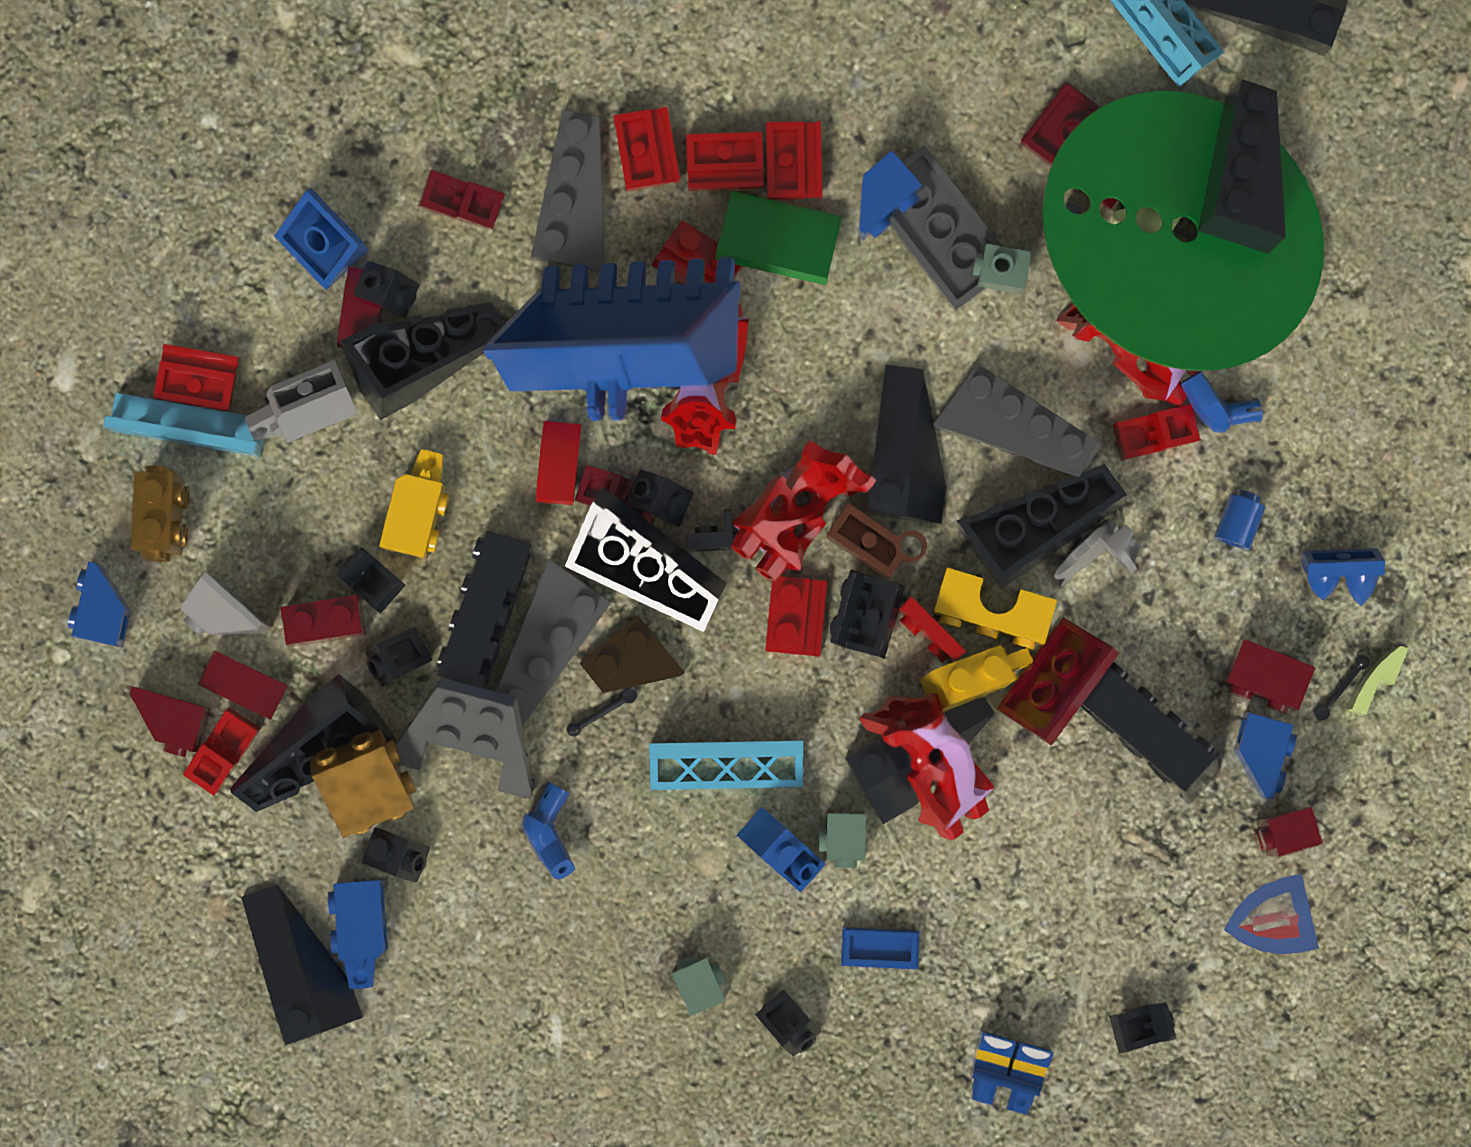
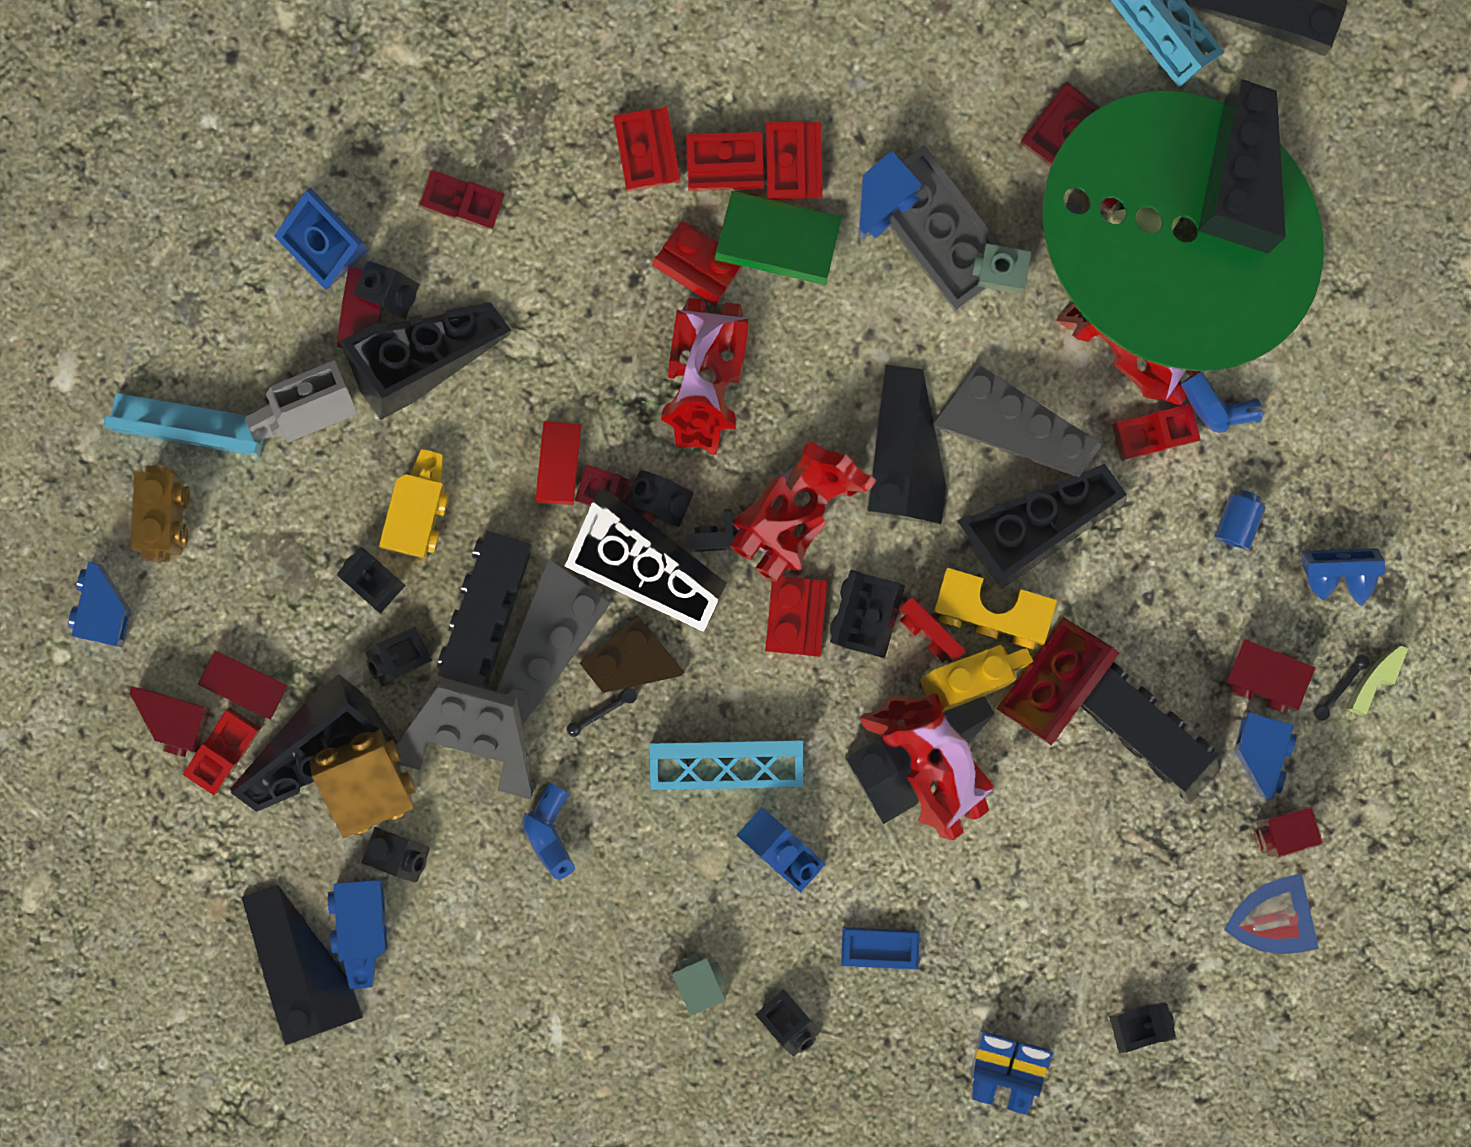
(196, 378): red plate -> none
(219, 610): light grey slope -> none
(323, 621): dark red brick -> none
(572, 205): dark grey wing -> none
(621, 334): blue piece -> none
(844, 839): sand green brick -> none
(871, 541): copper hinge -> none
(1092, 545): light grey hair -> none

